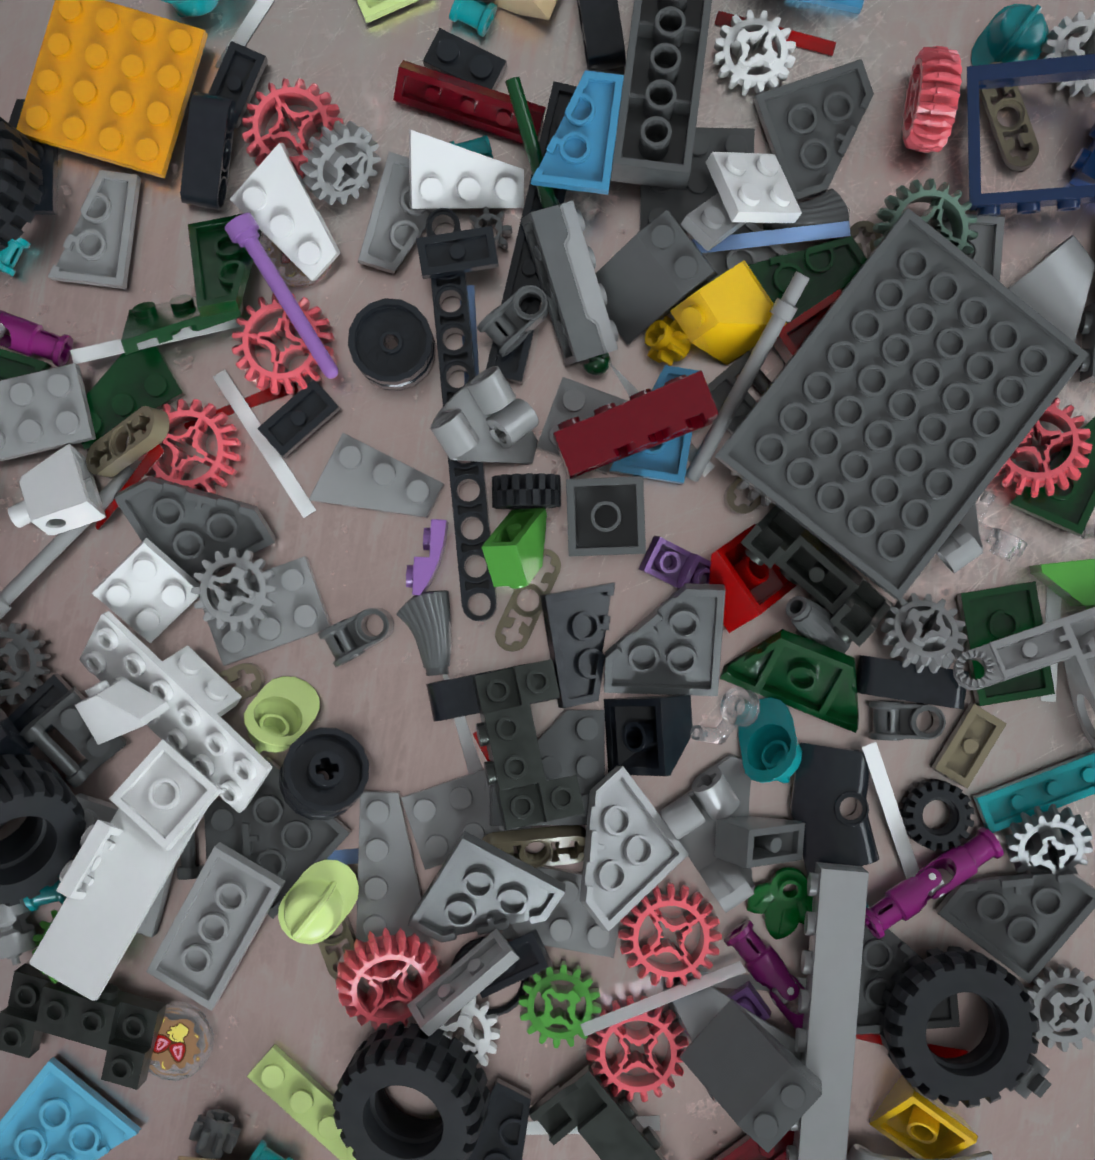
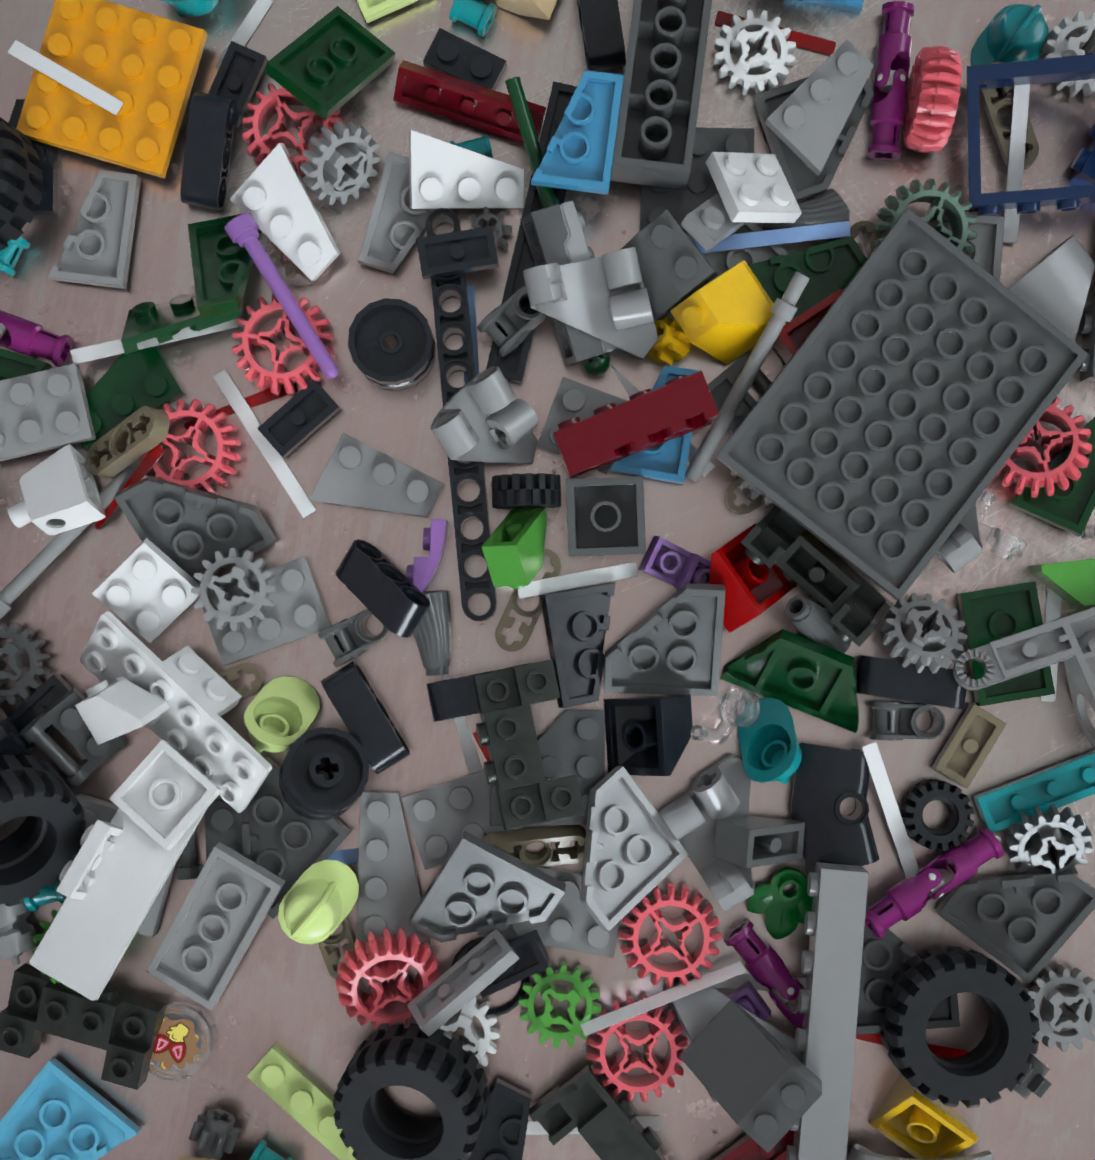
(65, 77): none -> white sticker
(330, 63): none -> dark green plate
(365, 717): none -> black beam
(382, 588): none -> black beam
(579, 579): none -> white sticker
(597, 297): none -> light grey panel
(821, 105): none -> light grey wing
(891, 85): none -> magenta piece
(1016, 157): none -> white sticker

